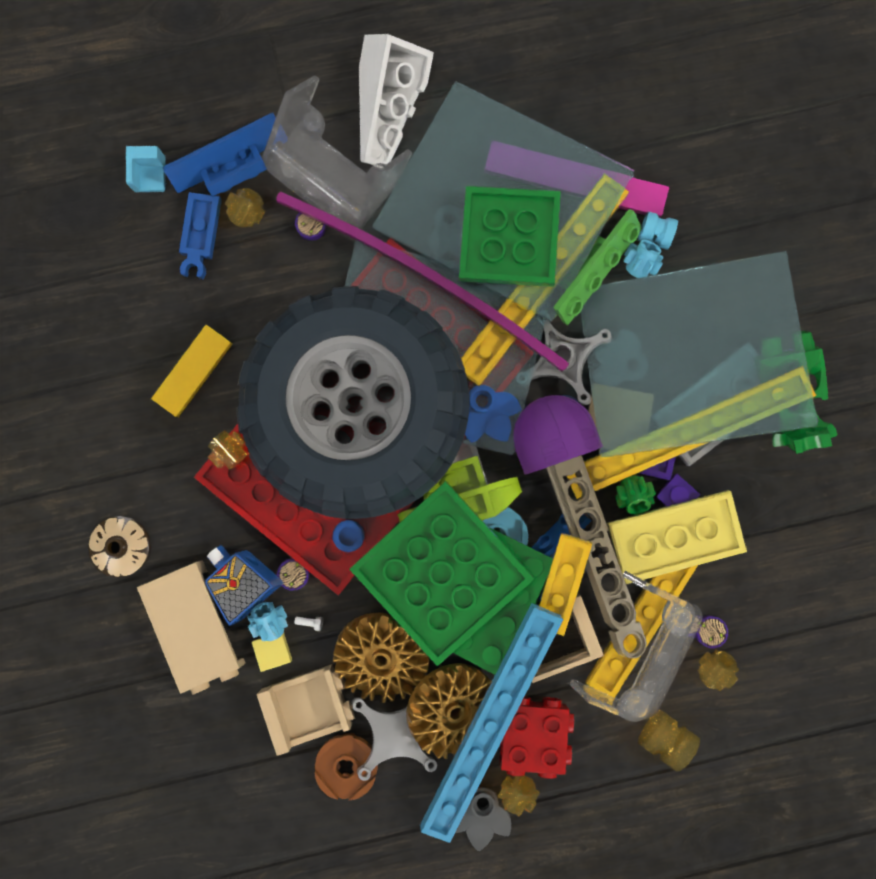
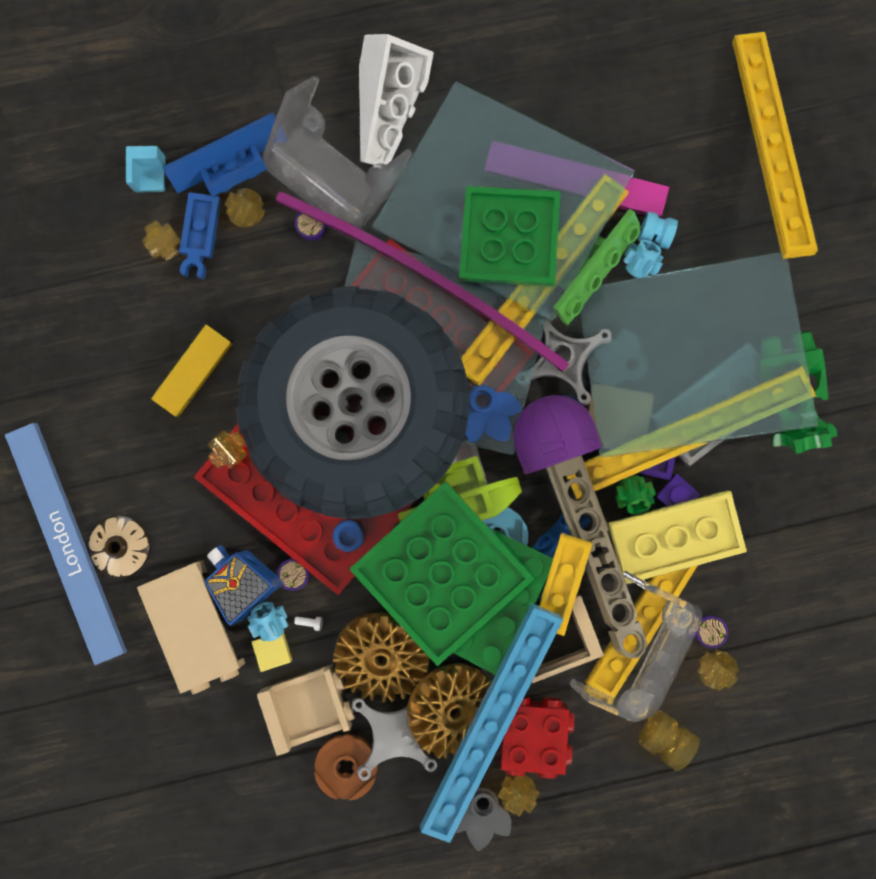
(65, 543): none -> medium blue tile
(161, 240): none -> clear yellow gear
(774, 146): none -> yellow tile

